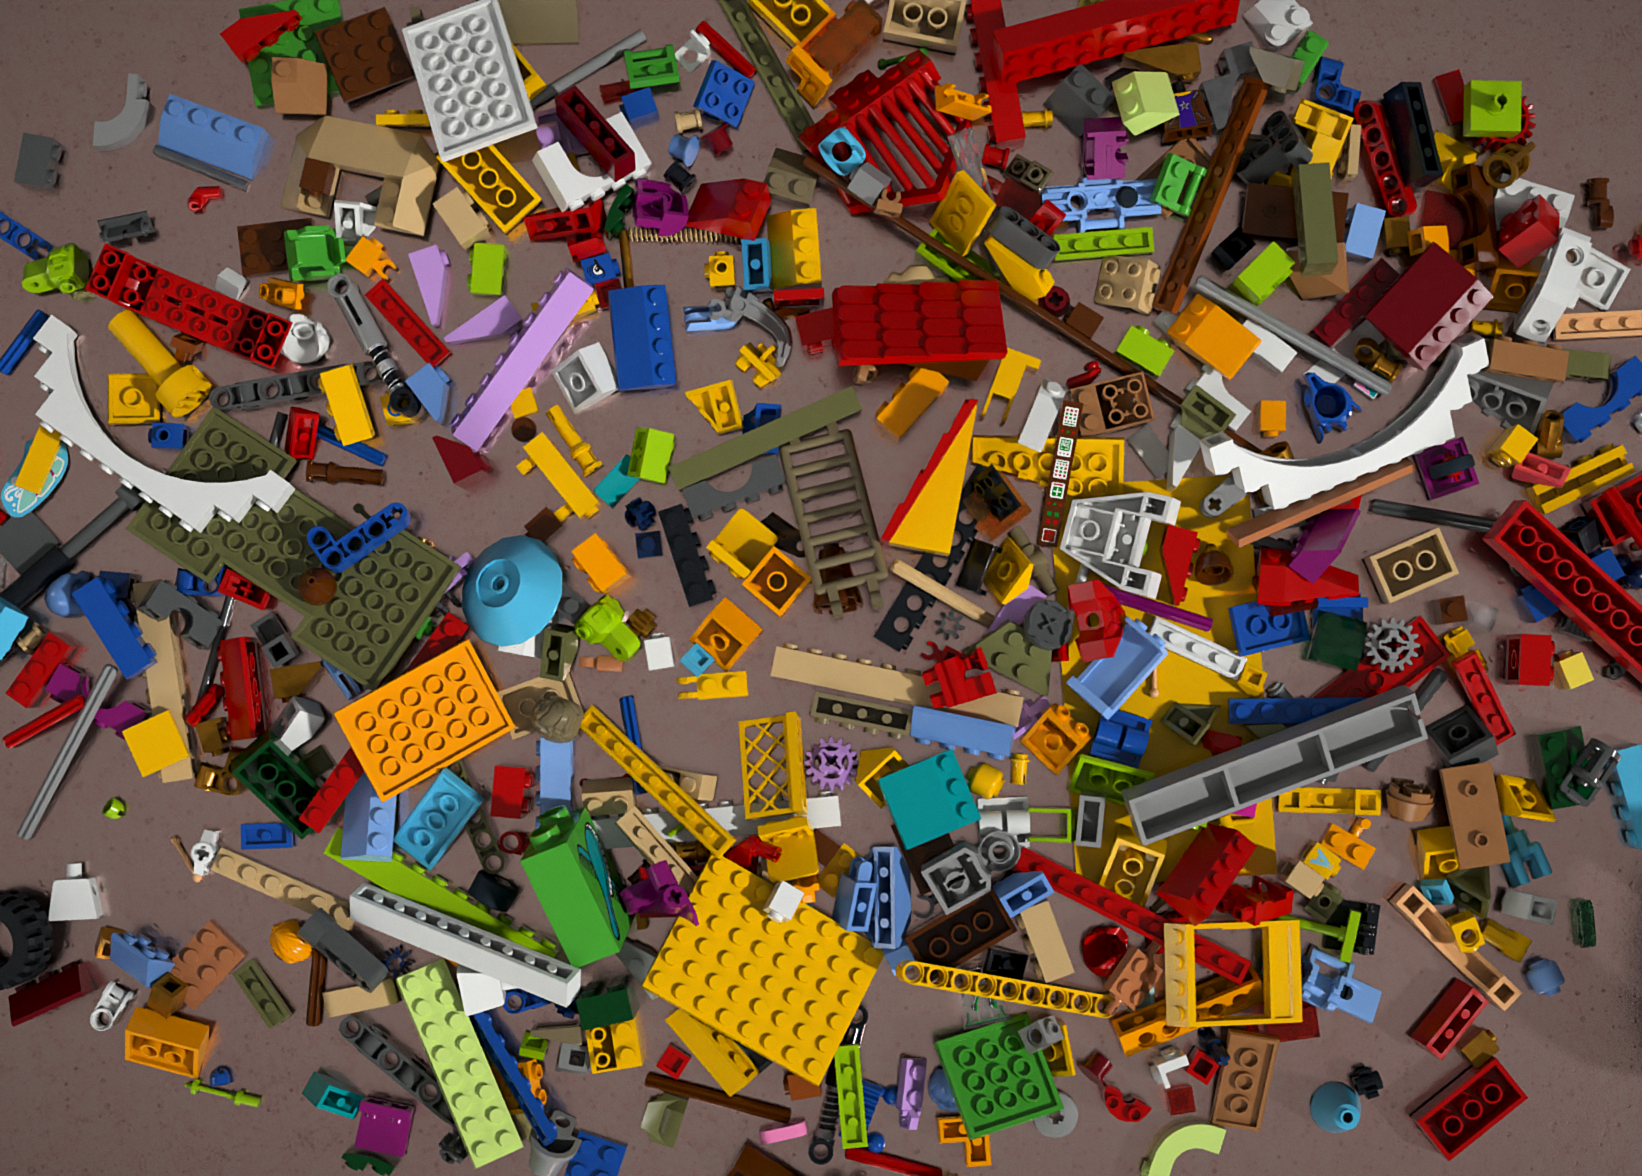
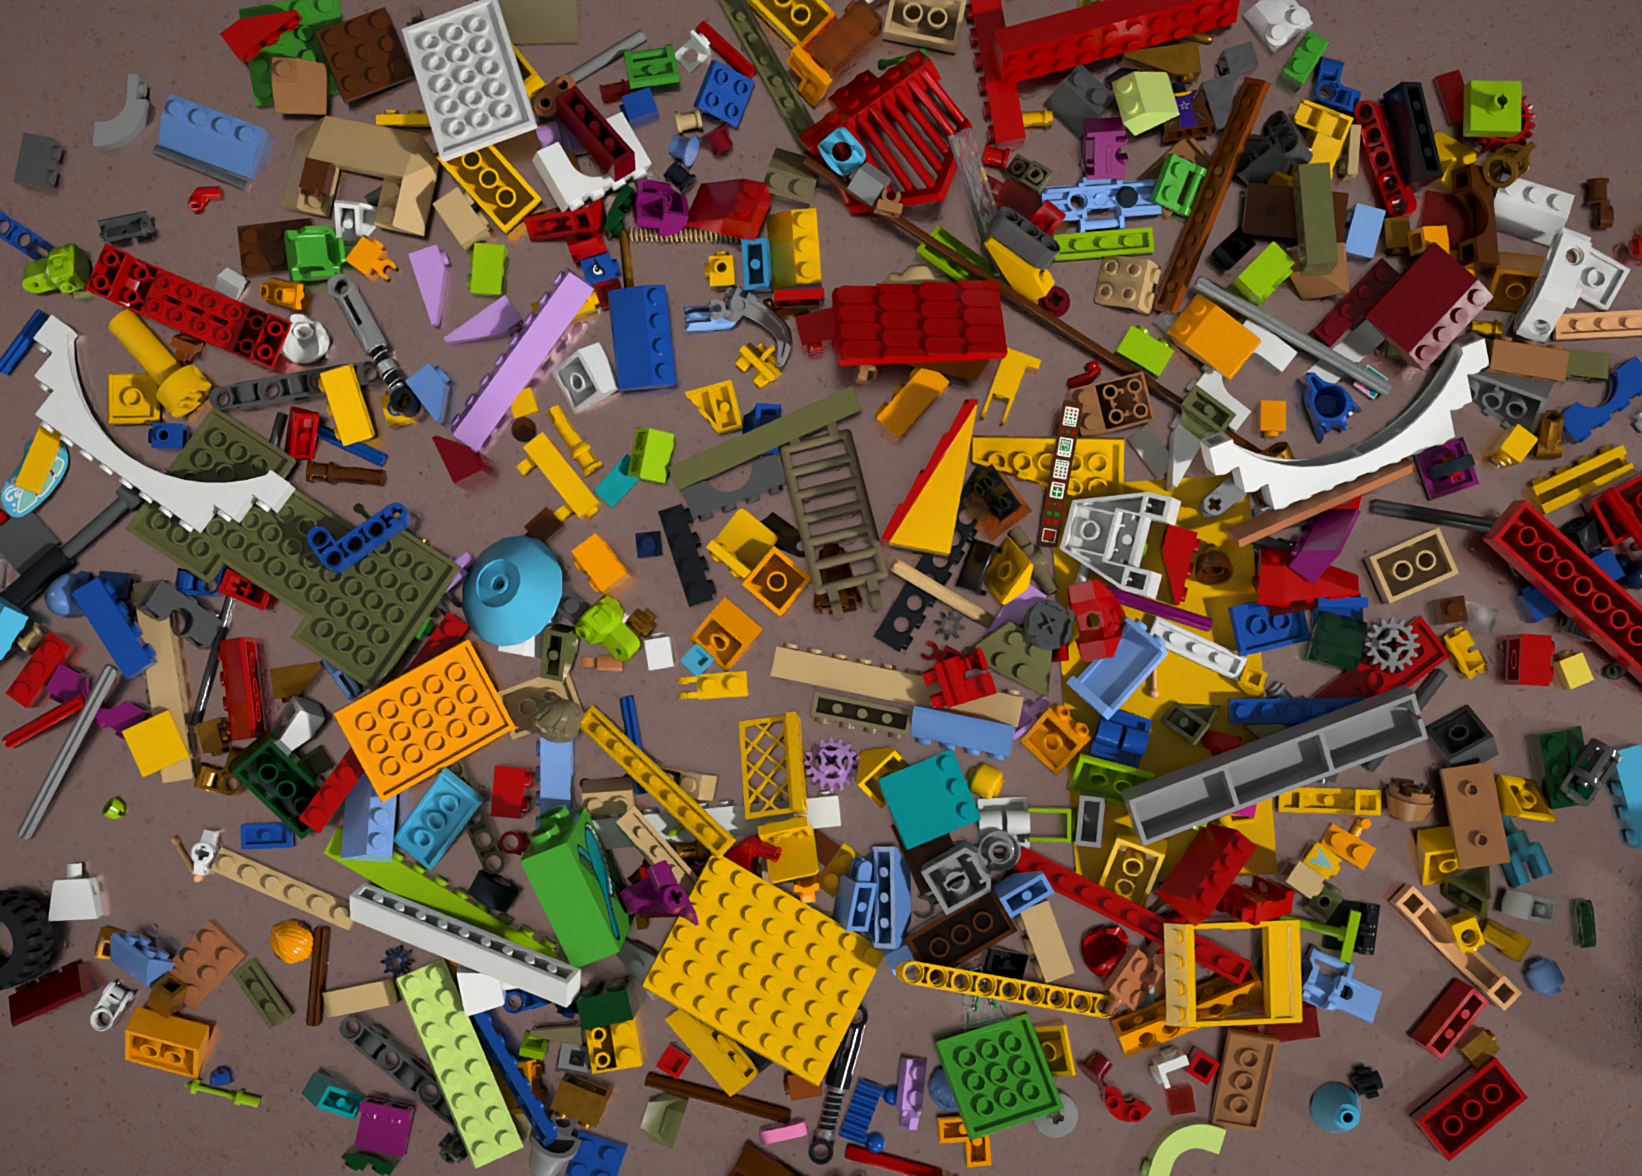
(203, 705): red axle -> none
(276, 642): dark grey brick -> none
(317, 586): reddish brown helmet -> none
(343, 950): dark grey beam -> none
(407, 323): red plate -> none
(549, 94): none -> nougat plate
(580, 1101): none -> pearl gold brick
(639, 513): dark blue gear -> none
(782, 902): white brick -> none
(850, 1096): lime plate -> none
(960, 103): light orange hinge -> none
(962, 213): yellow plate -> none
(1019, 768): yellow pin -> none
(1040, 1034): light grey brick -> none
(1042, 415): white slope -> none
(1083, 319): reddish brown brick -> none
(1214, 1046): dark blue axle -> none
(1277, 69): dark tan slope -> none
(1377, 360): pearl gold connector -> none
(1437, 891): medium azure plate -> none
(1483, 696): red tile -> none
(1528, 231): red brick -> none
(1541, 471): coral slope -> none

